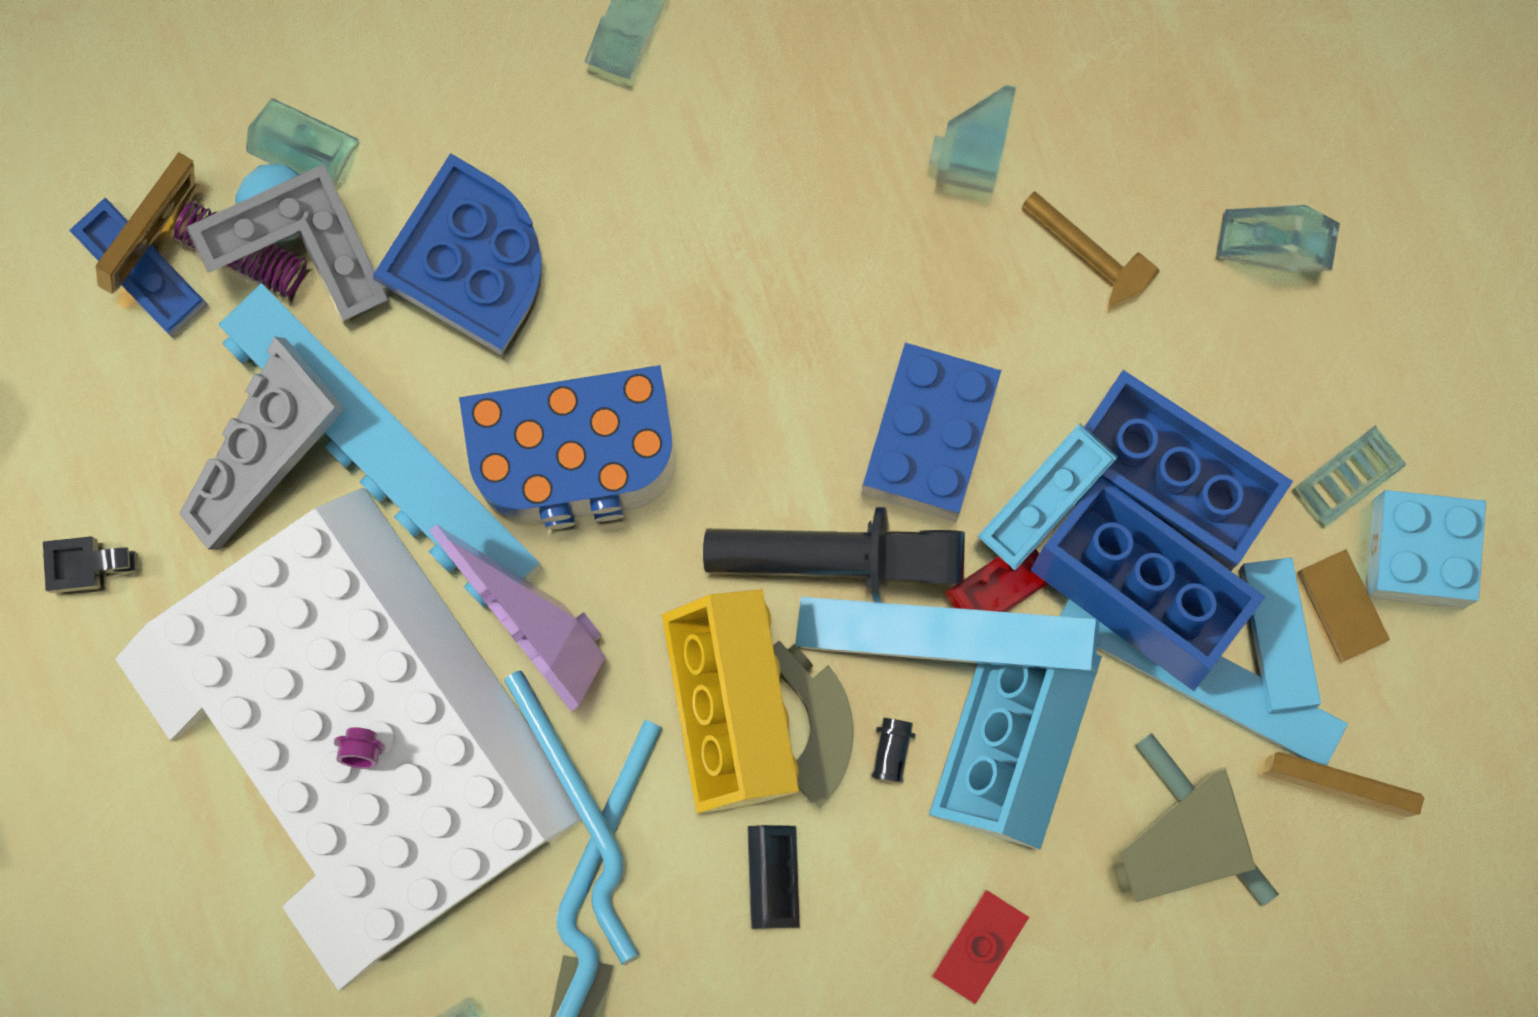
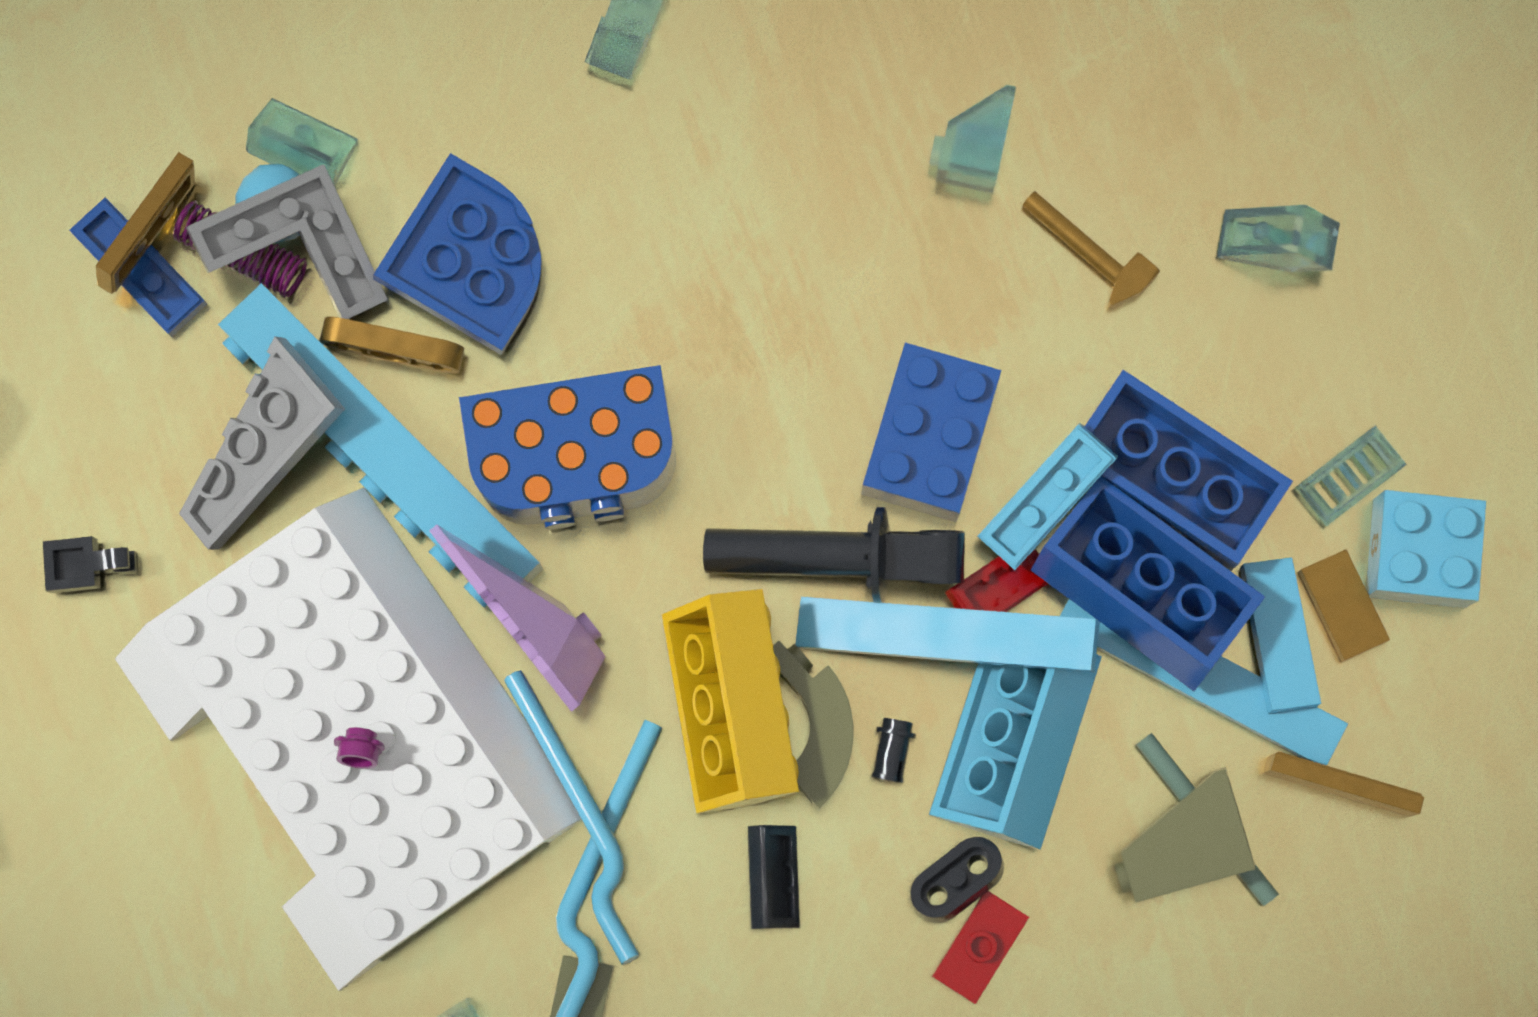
(391, 345): none -> pearl gold beam
(953, 876): none -> black plate

